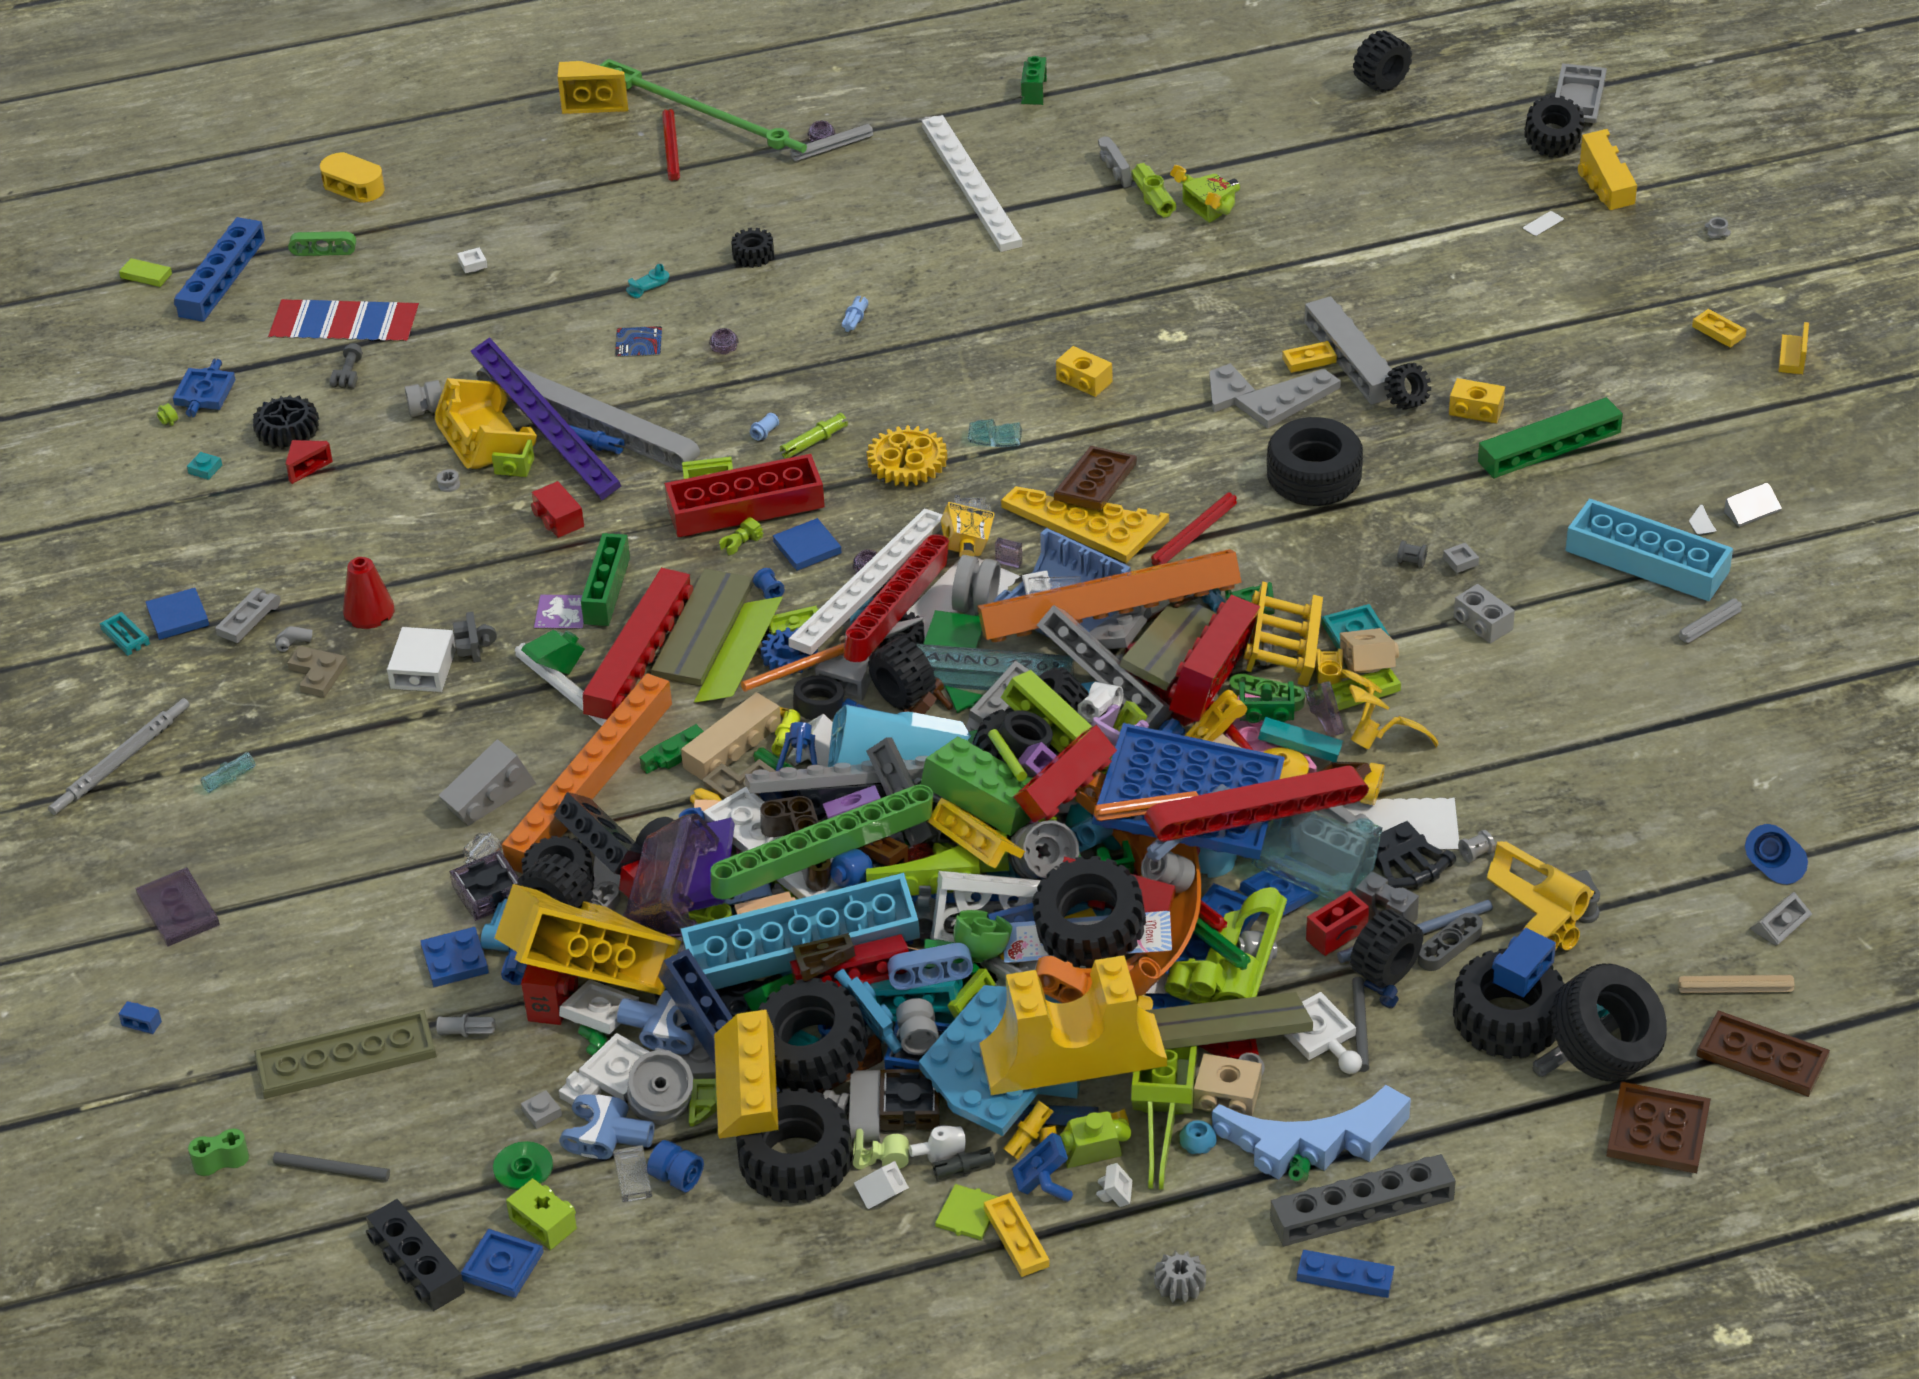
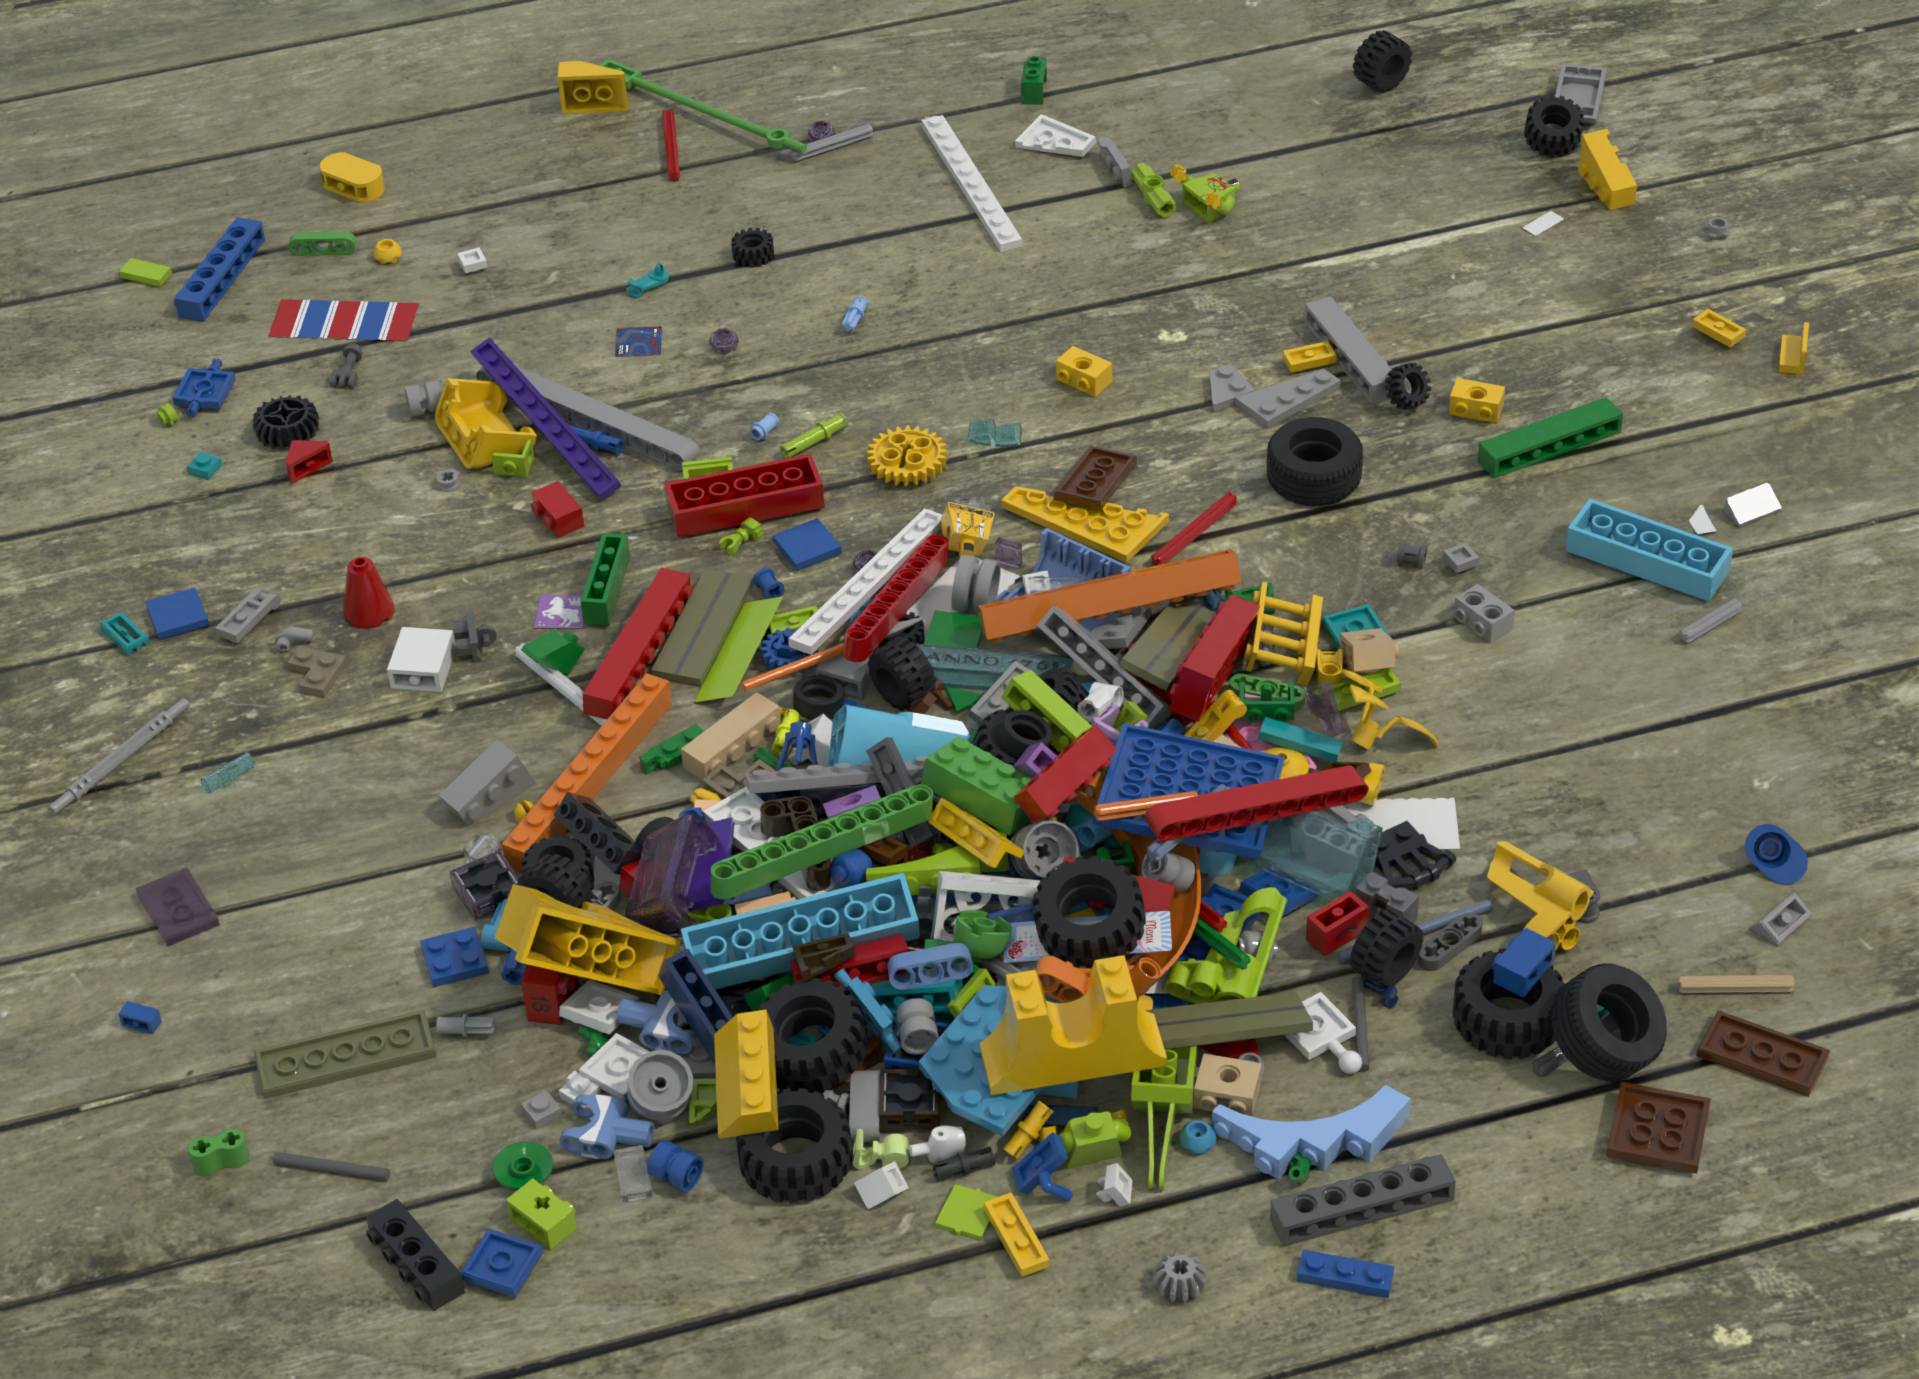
(387, 251): none -> yellow plate
(520, 810): none -> yellow hinge
(1007, 755): lime bar -> none
(1055, 137): none -> white wing
(1482, 837): light grey bush -> none

